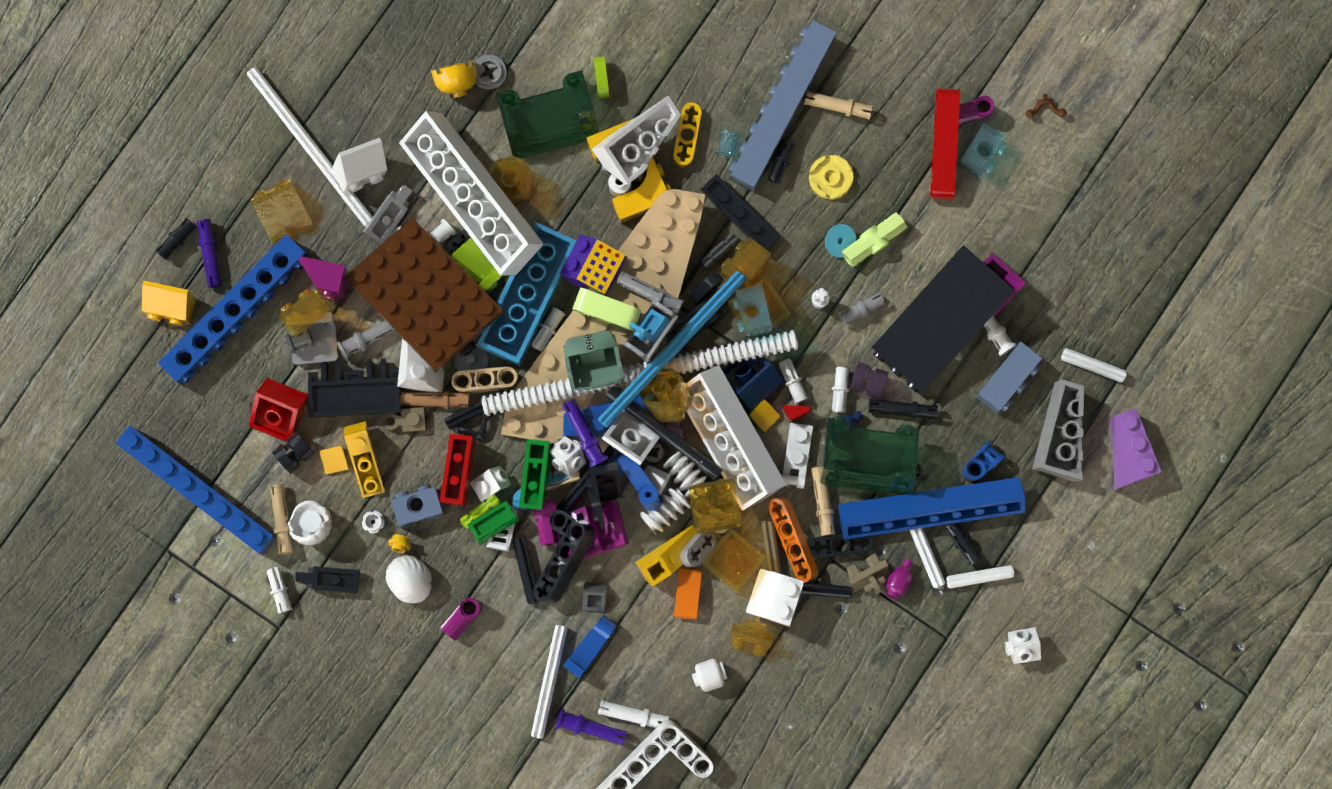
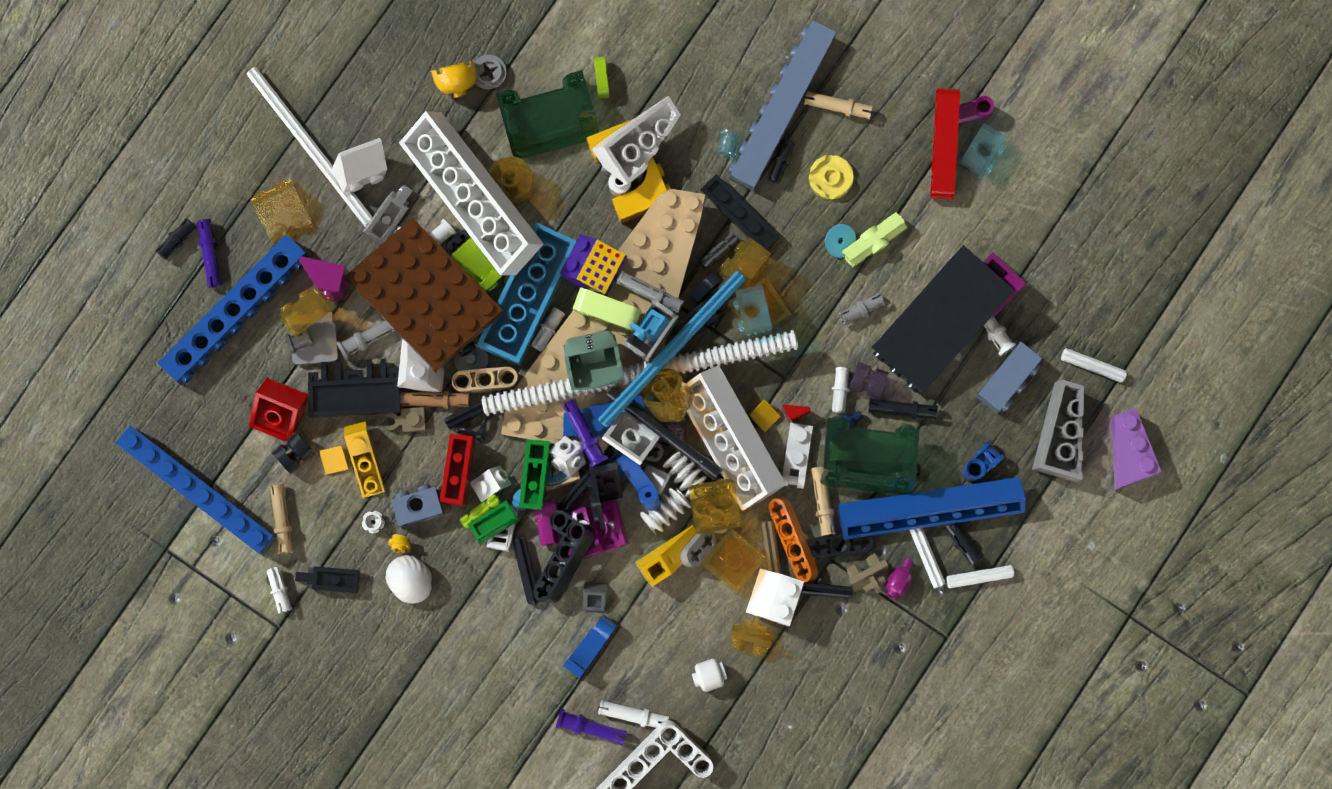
(167, 303): yellow slope -> none
(310, 523): white piece -> none
(460, 620): magenta piece -> none
(549, 681): white axle -> none
(684, 118): yellow beam -> none
(687, 594): orange slope -> none
(752, 380): dark blue slope -> none
(792, 381): white axle -> none
(820, 298): white axle -> none
(1023, 646): white brick -> none
(1061, 112): reddish brown piece -> none

